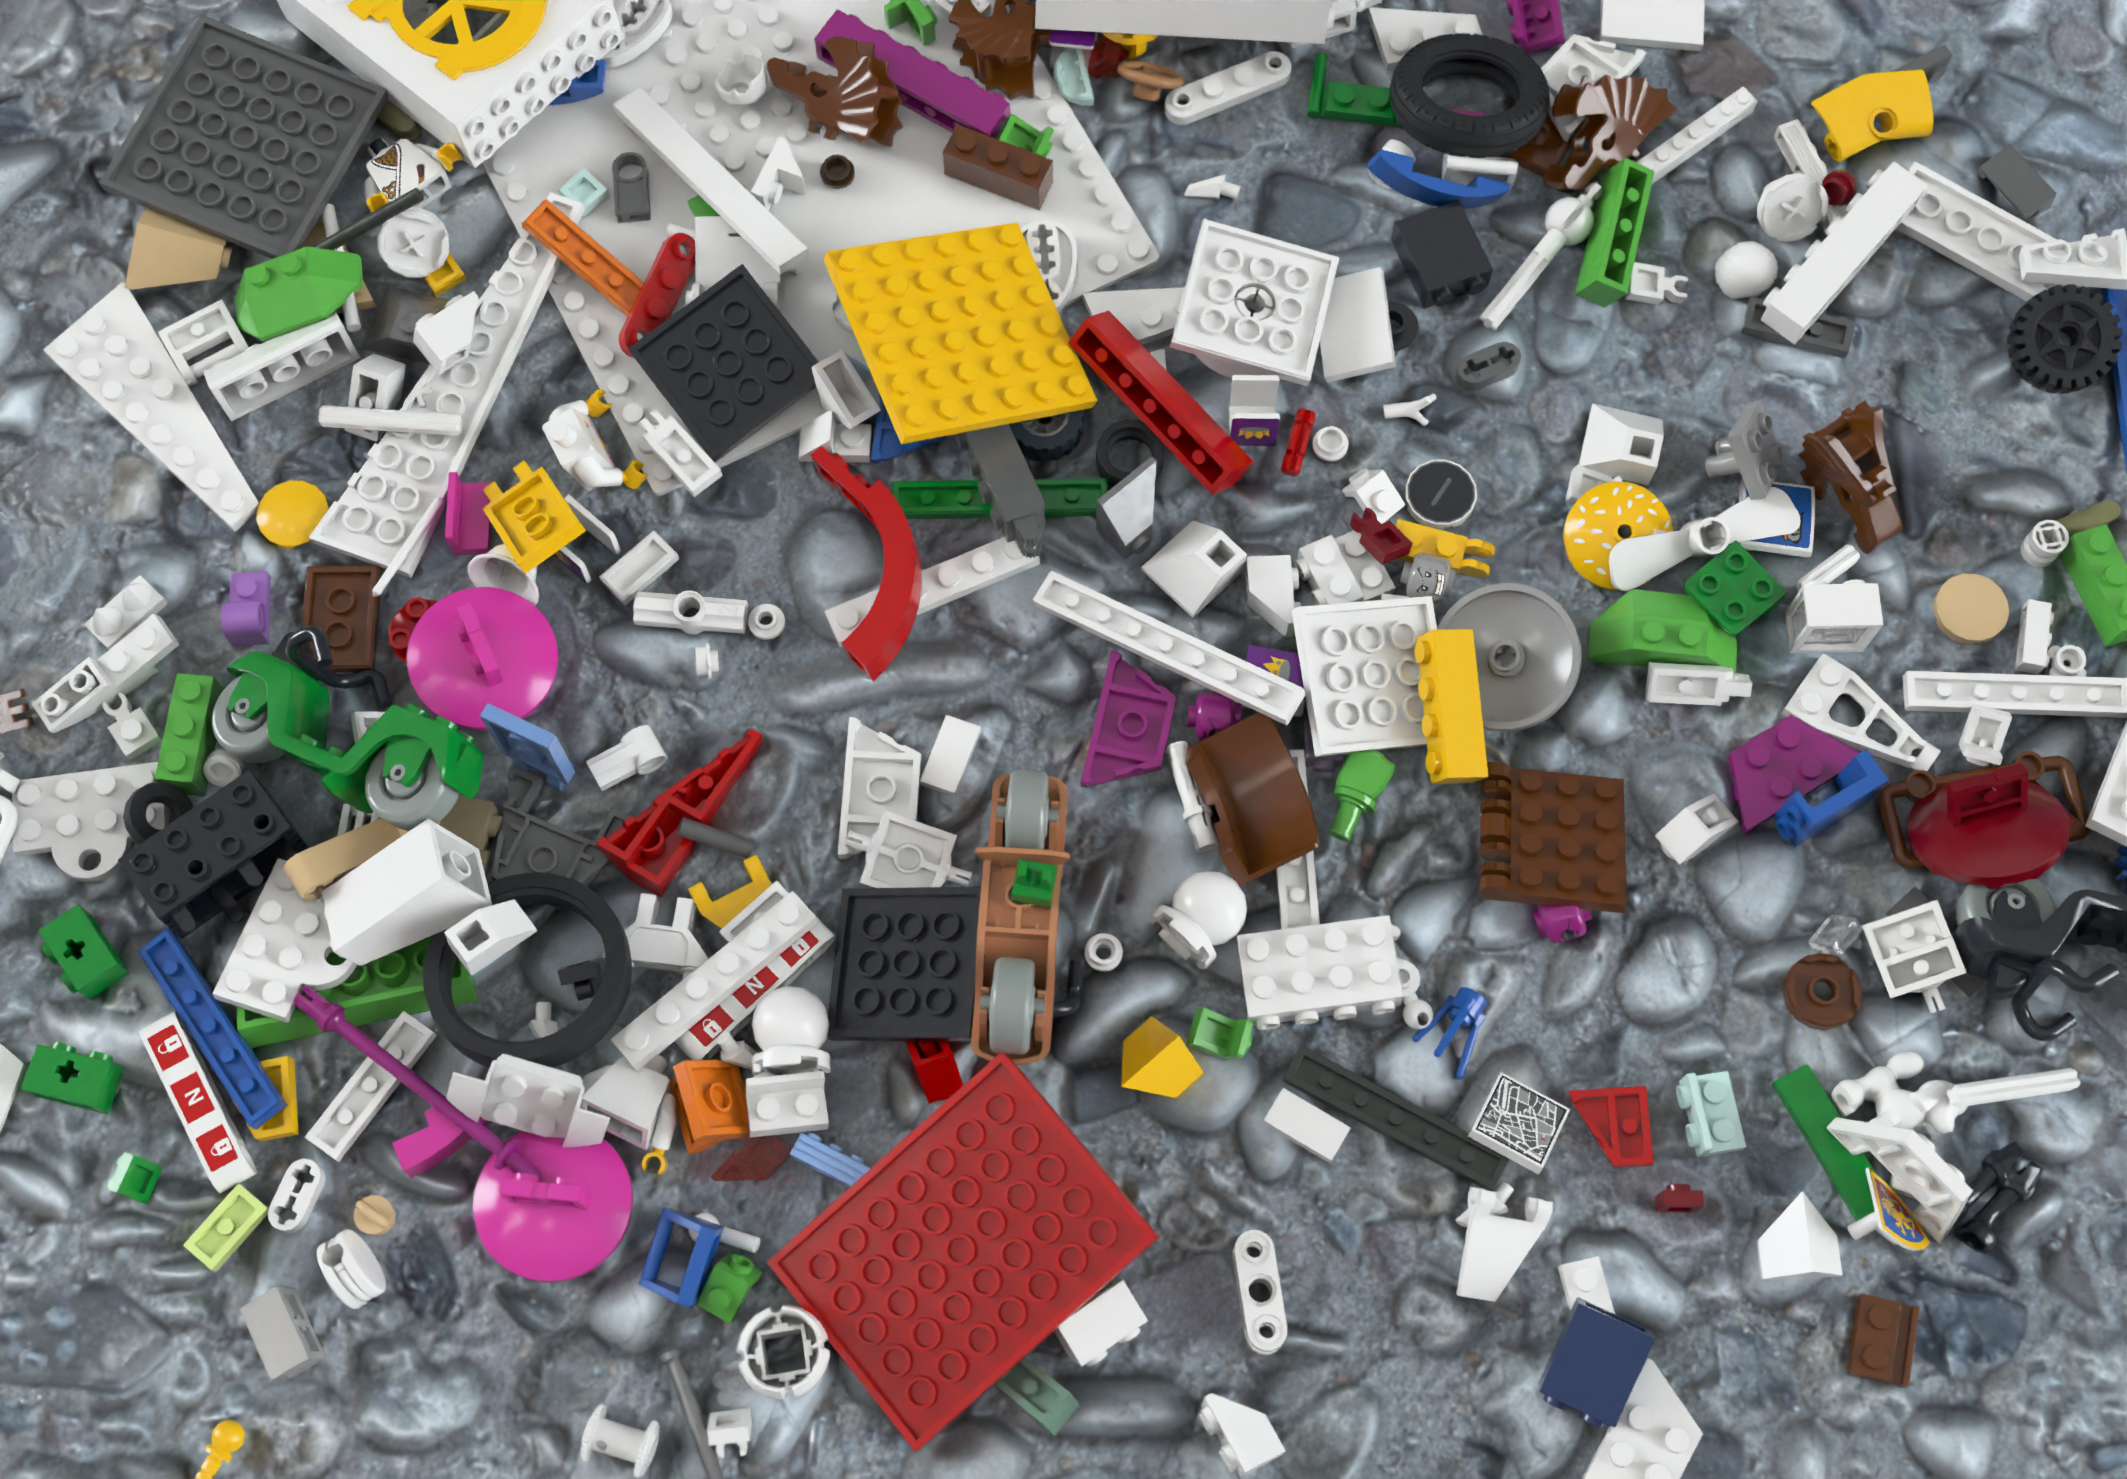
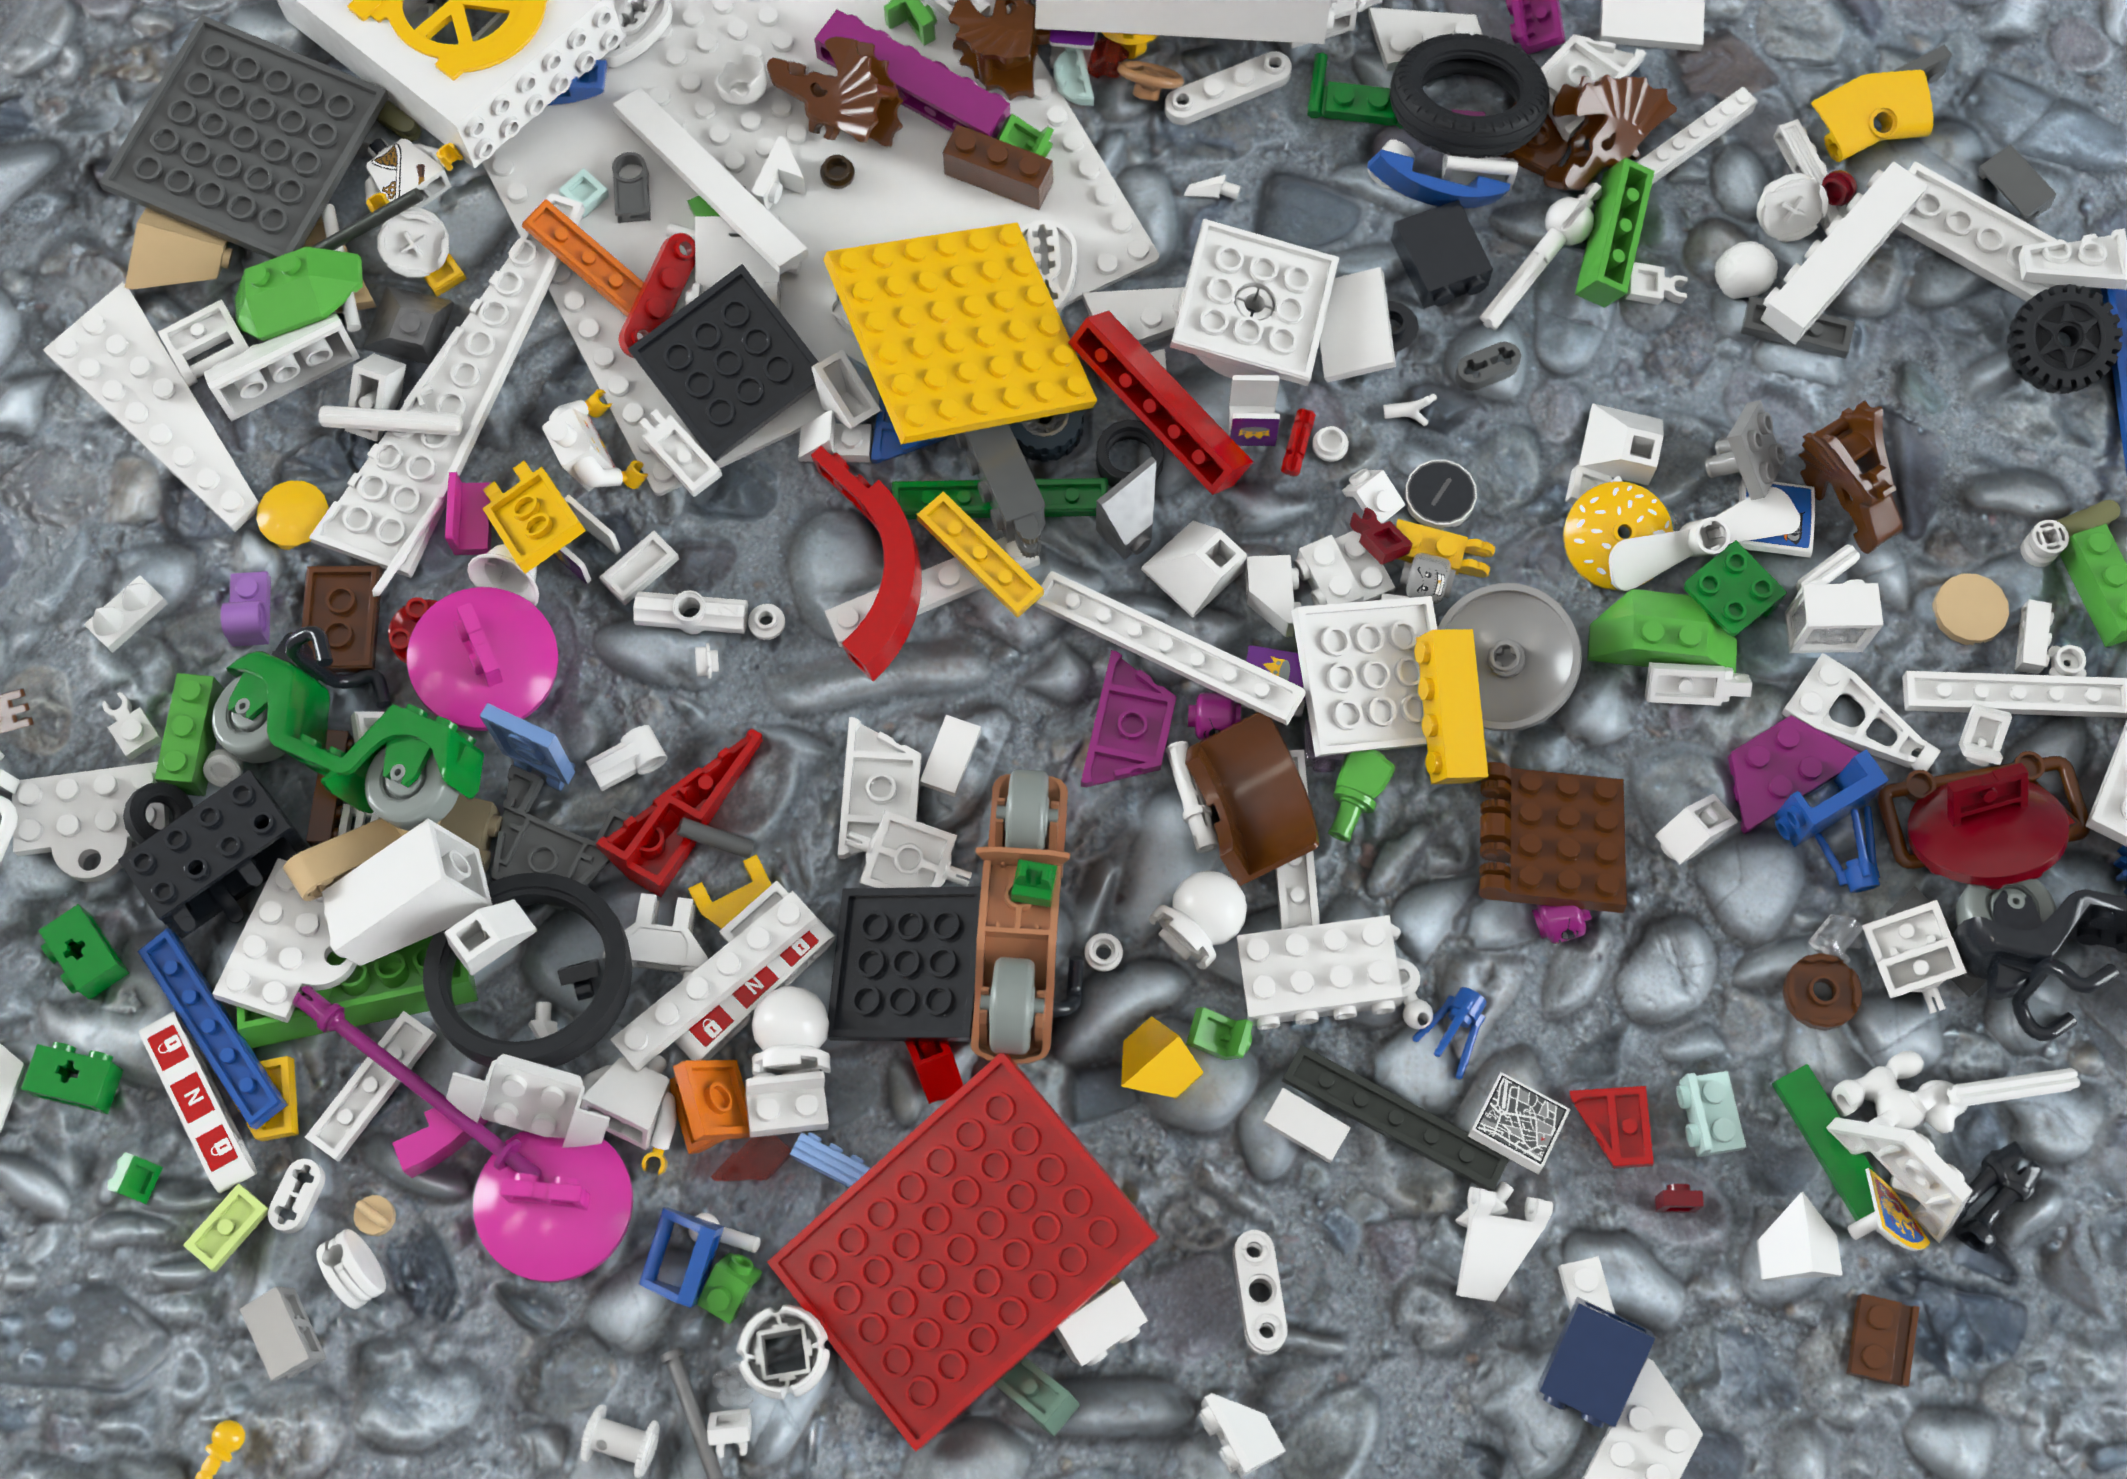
(99, 680): white slope -> none
(326, 807): none -> reddish brown piece
(448, 334): white slope -> none
(735, 1052): white bar -> none
(980, 554): none -> yellow plate
(1861, 872): none -> blue plant

